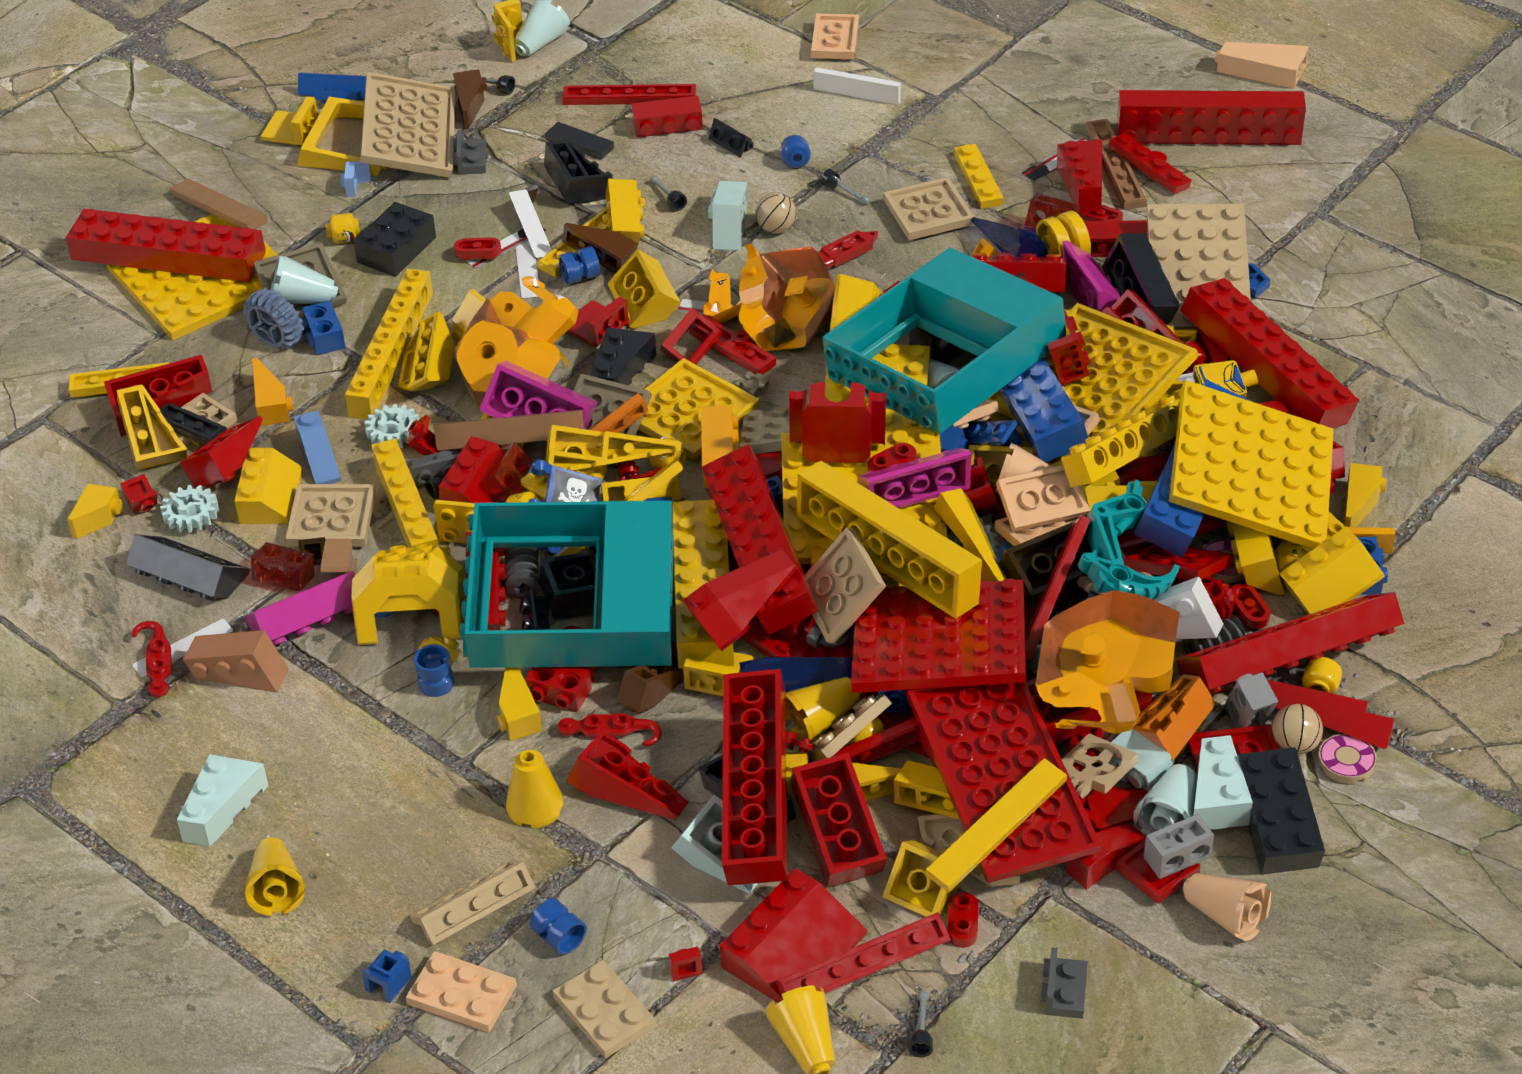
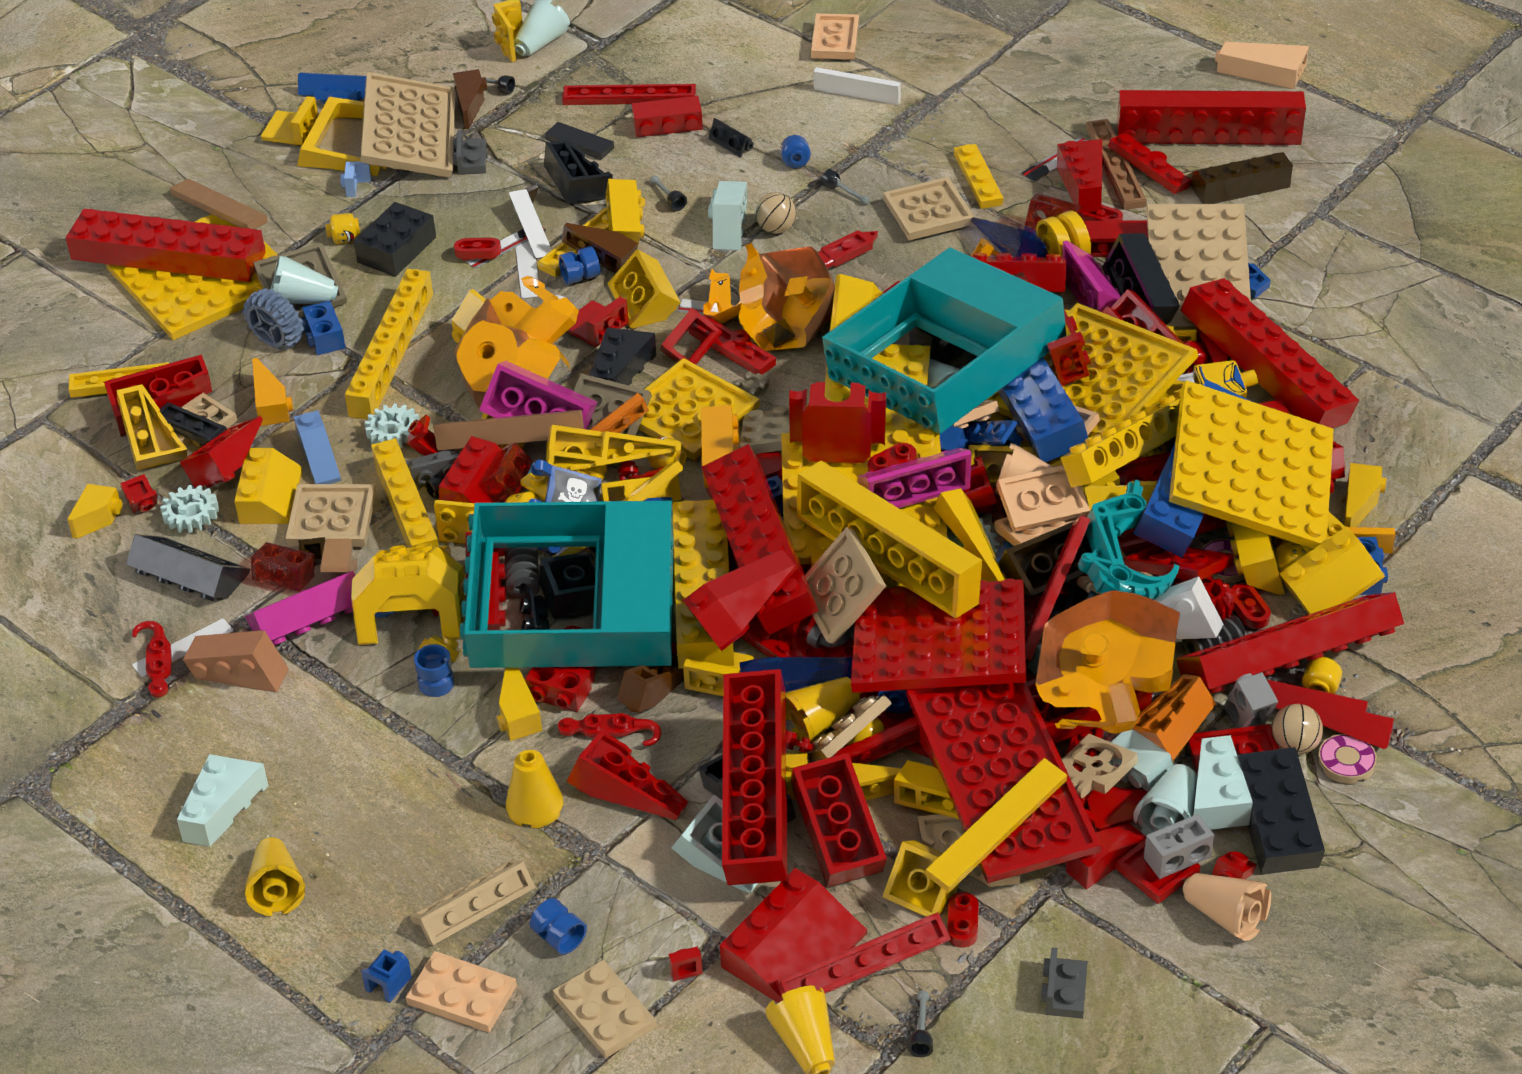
(428, 355): yellow wedge -> none
(1234, 865): none -> red bracket
(1242, 178): none -> dark brown slope

